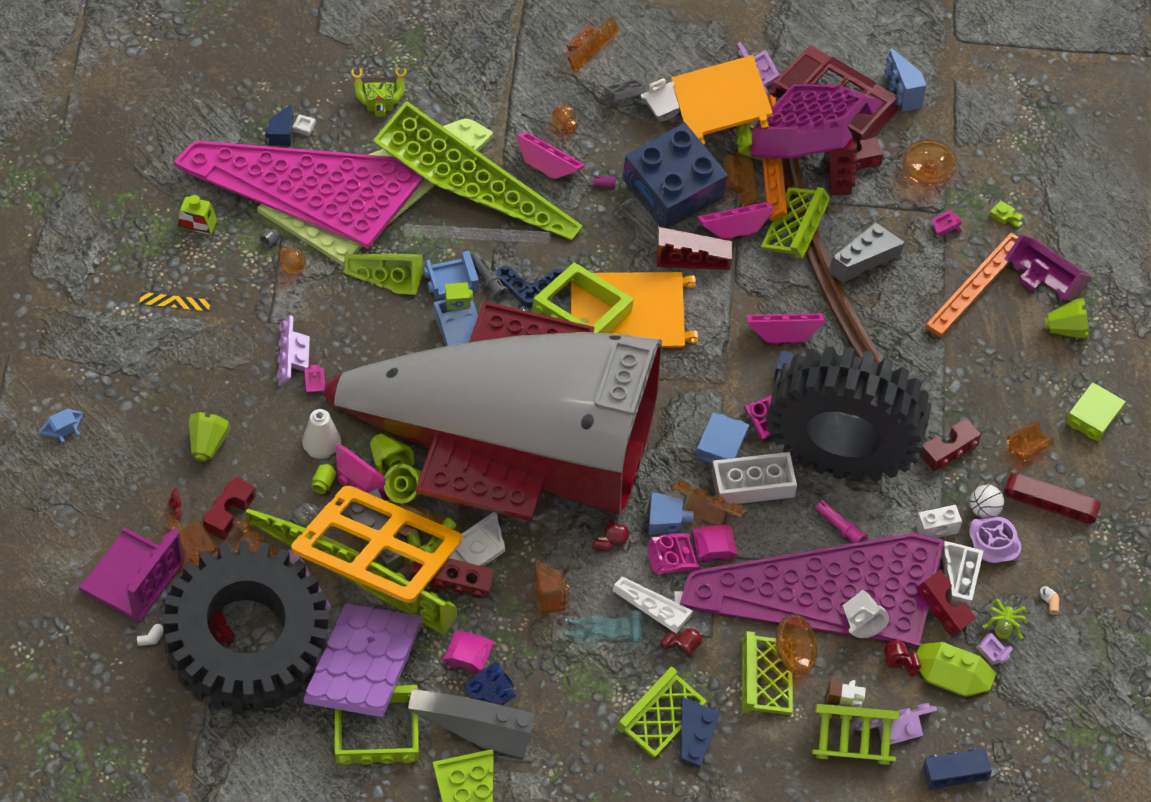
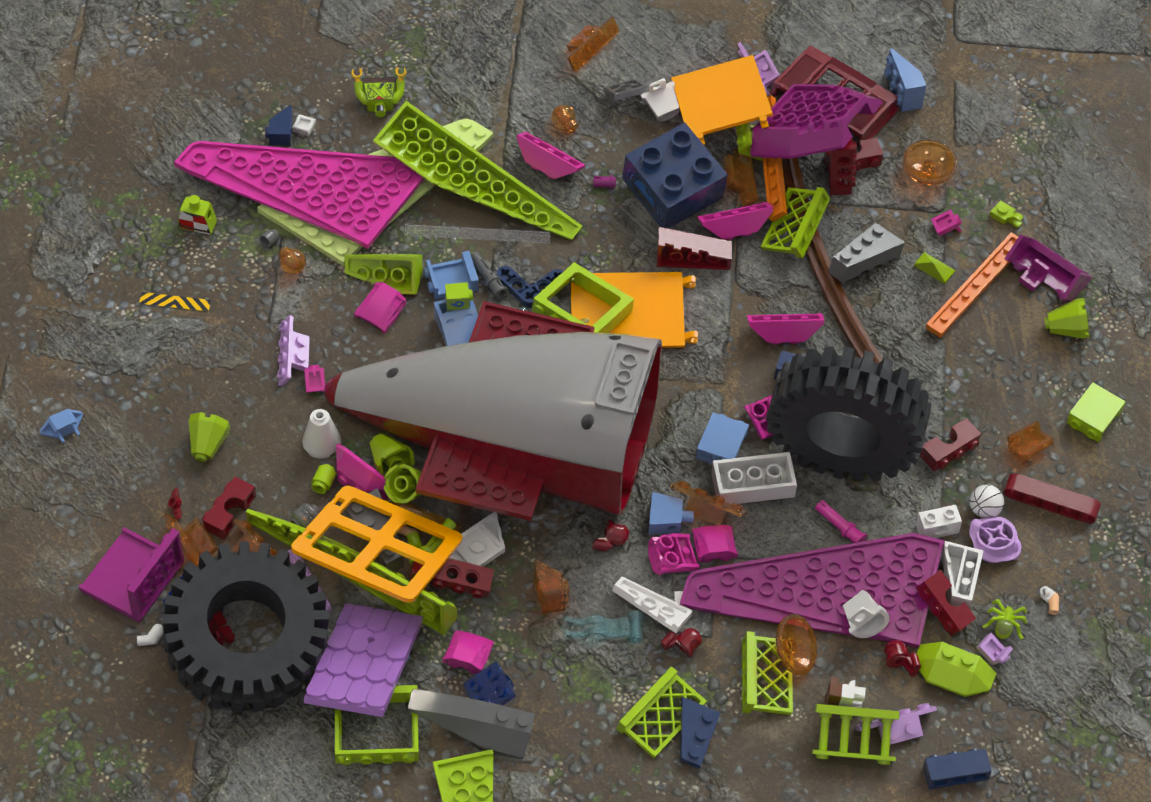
(381, 306): none -> dark pink slope
(934, 268): none -> lime slope

